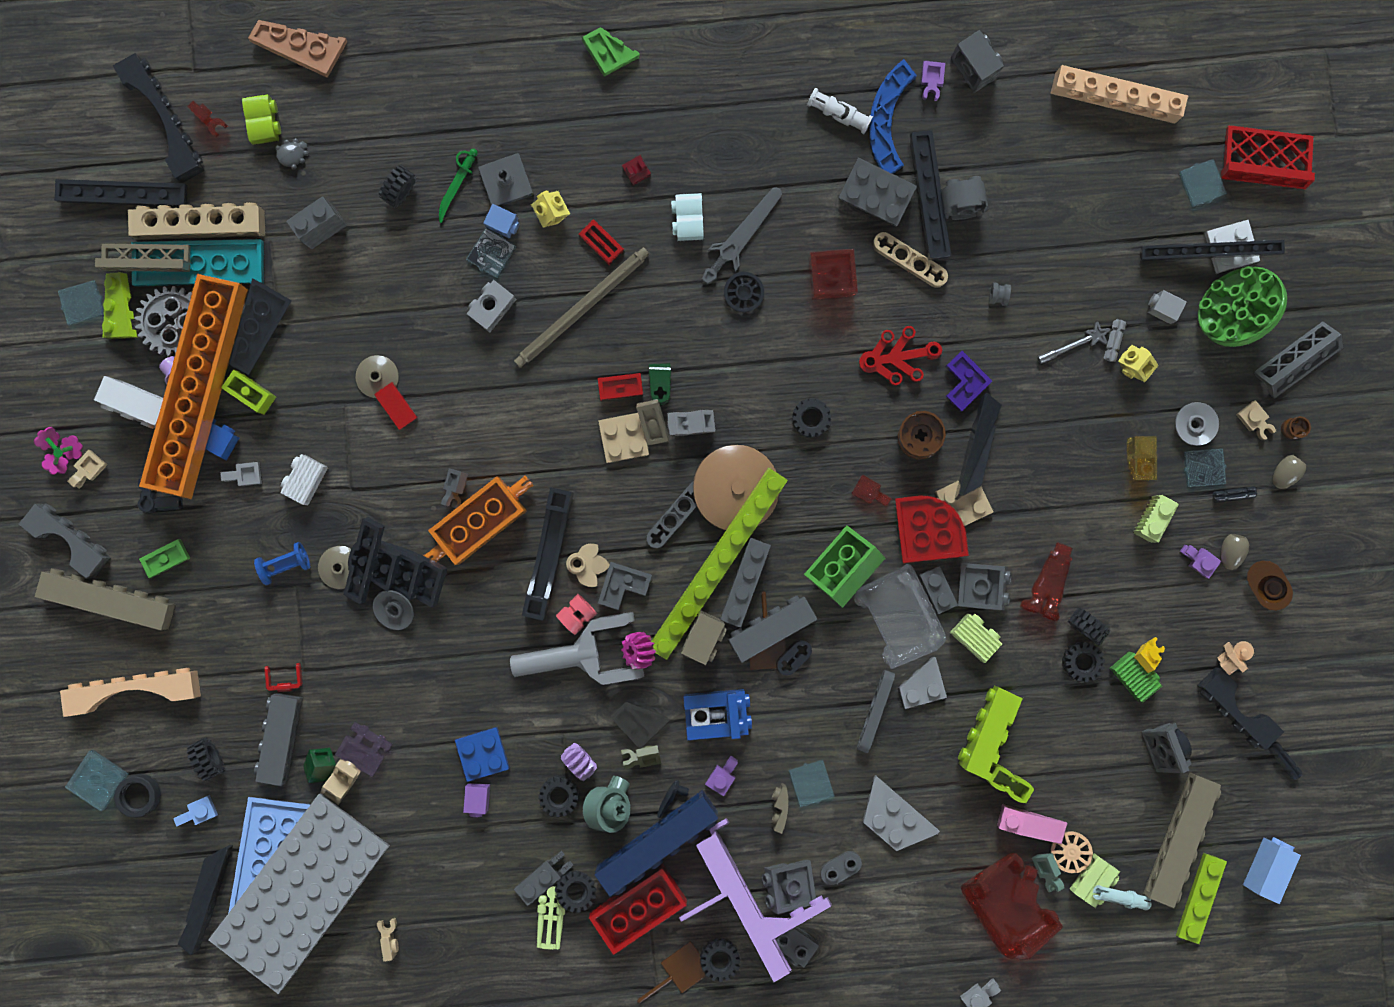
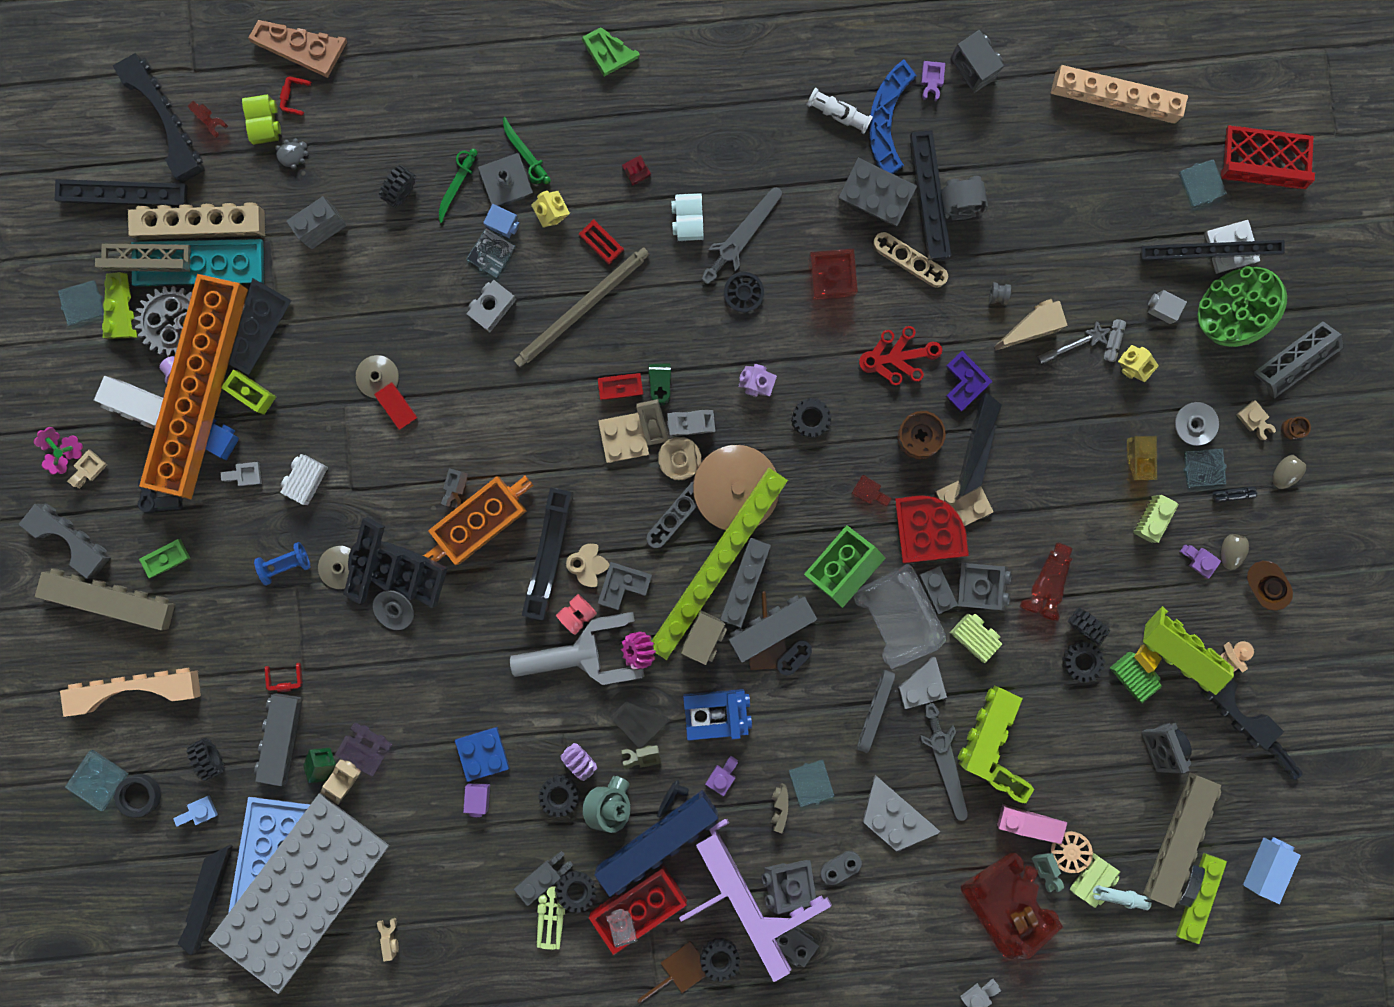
(285, 92): none -> red piece
(524, 151): none -> green sword
(622, 927): none -> clear bracket
(679, 458): none -> tan tile
(757, 380): none -> lavender brick
(944, 756): none -> dark grey sword
(1020, 923): none -> reddish brown wheel
(1044, 320): none -> tan slope
(1186, 652): none -> lime wedge
(1193, 886): none -> black sticker

